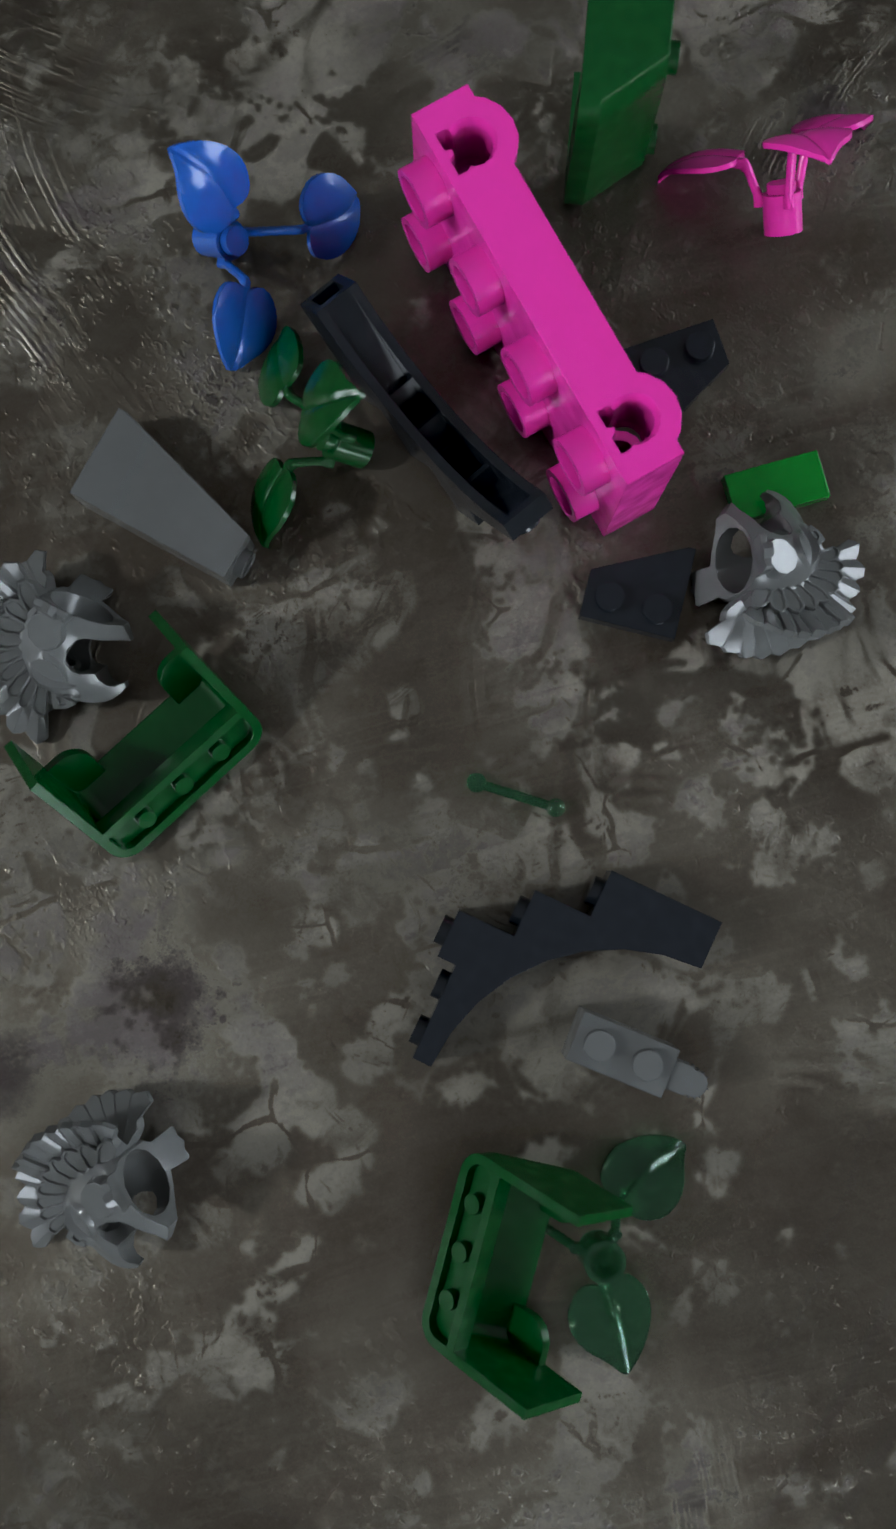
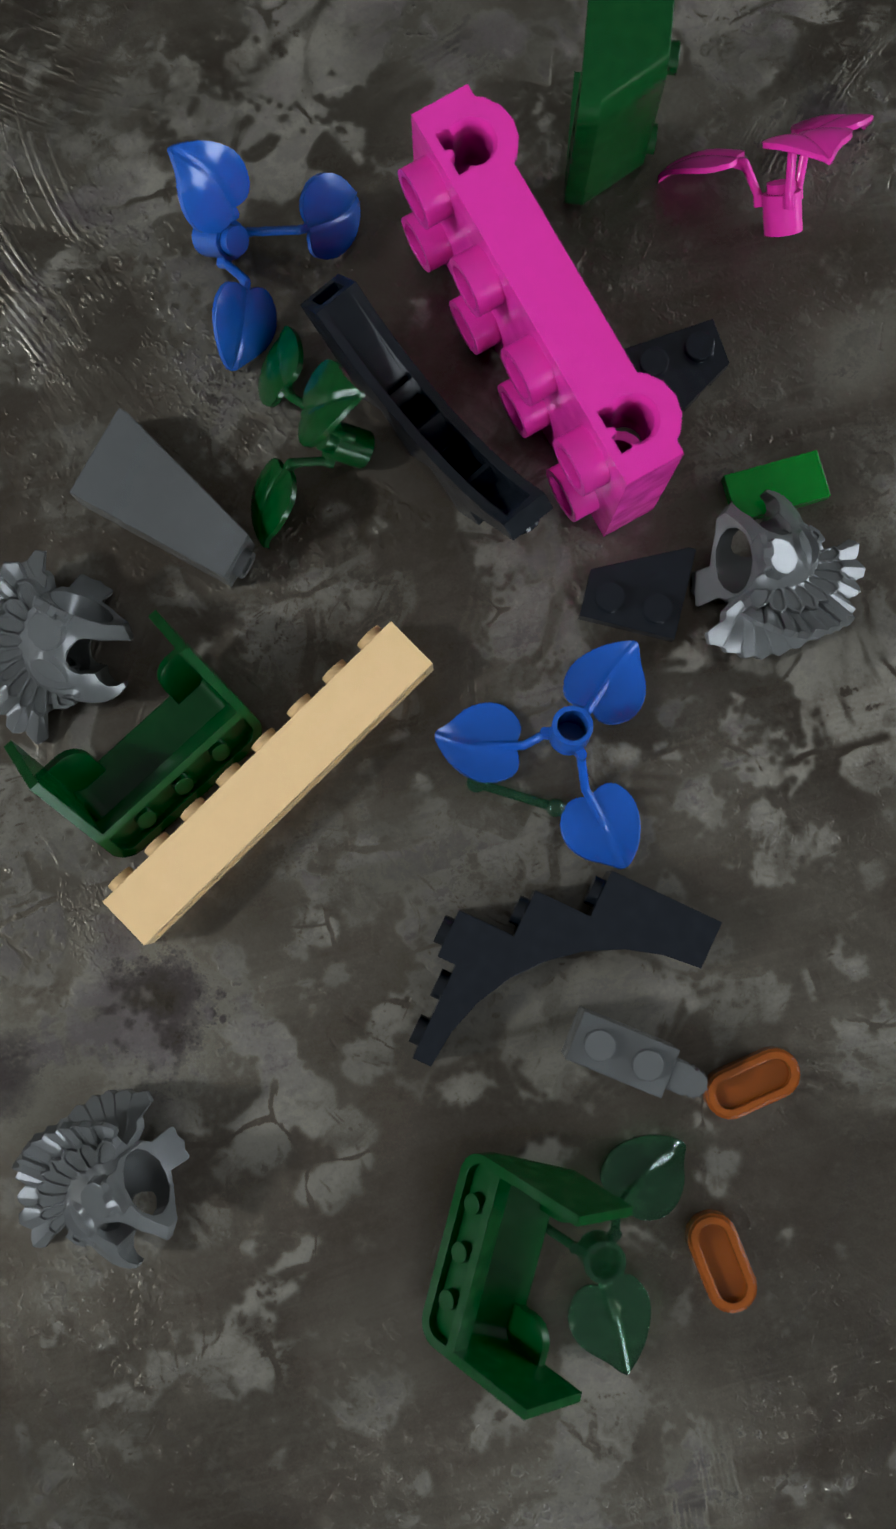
(268, 784): none -> tan brick
(602, 682): none -> blue plant
(721, 1261): none -> dark orange tile
(751, 1082): none -> dark orange tile

